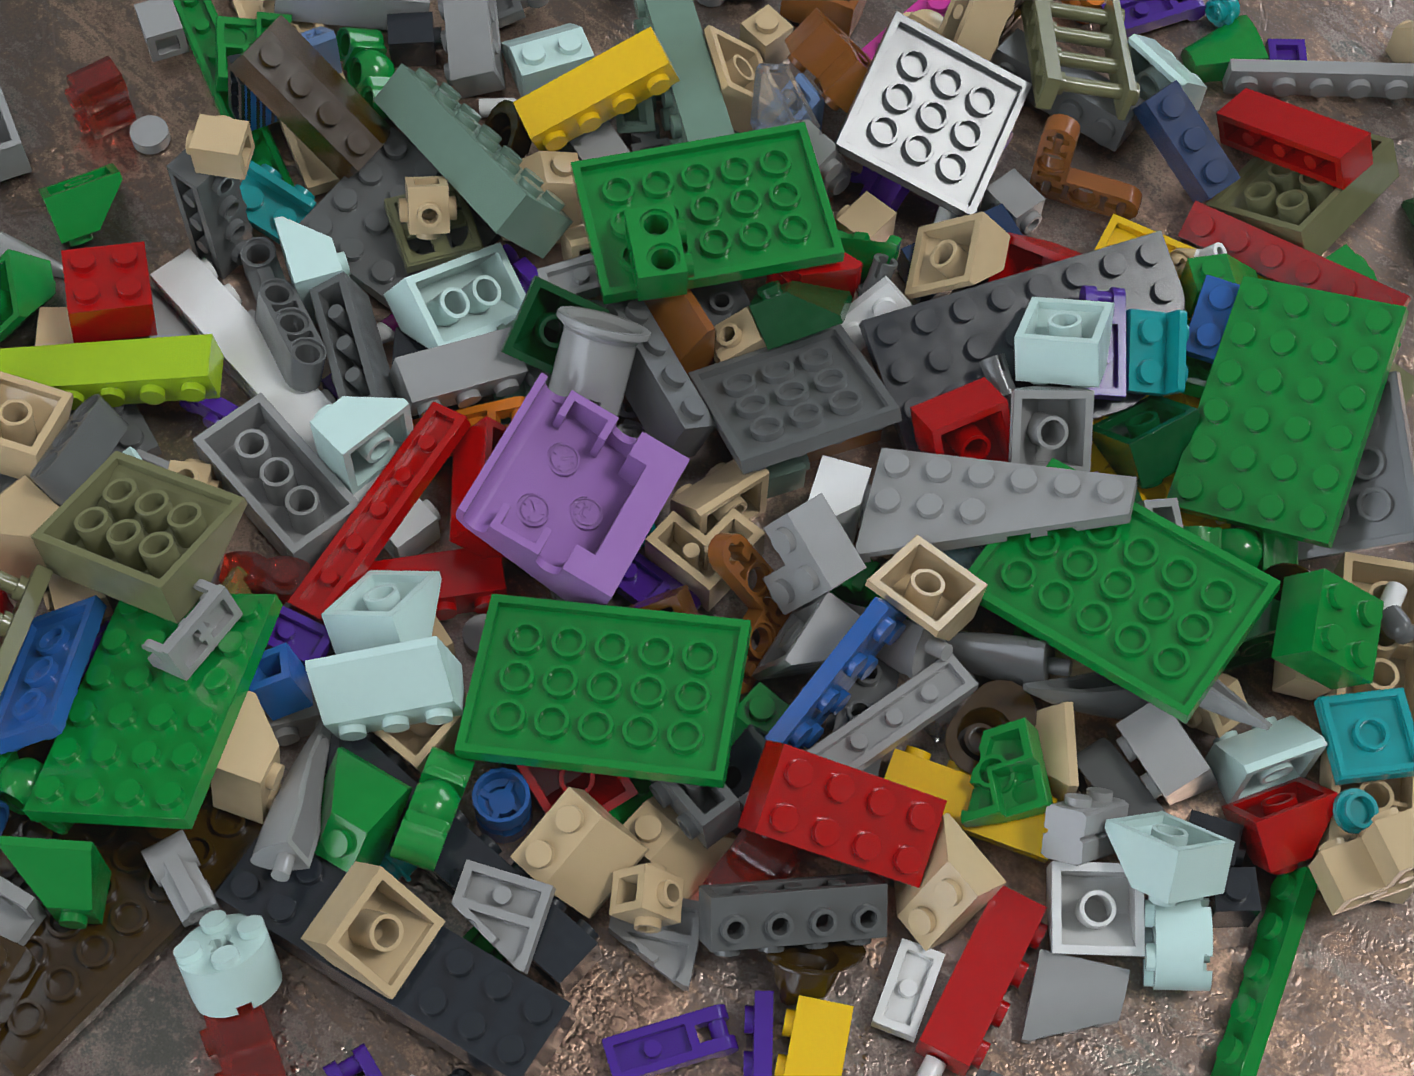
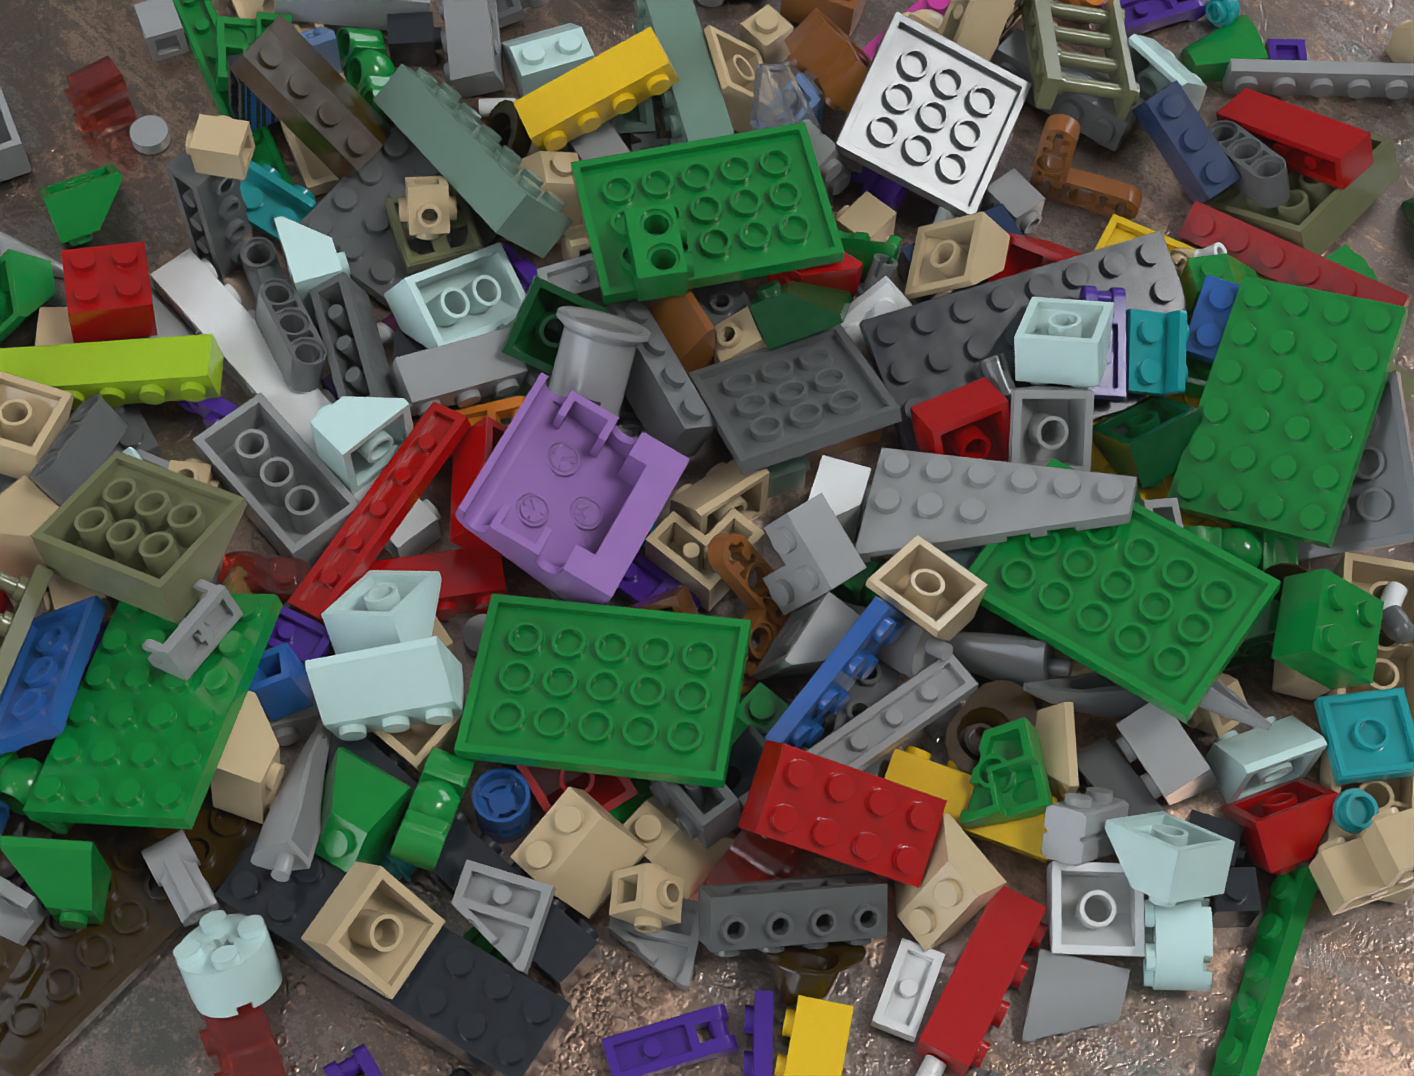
(1260, 168): none -> dark grey beam

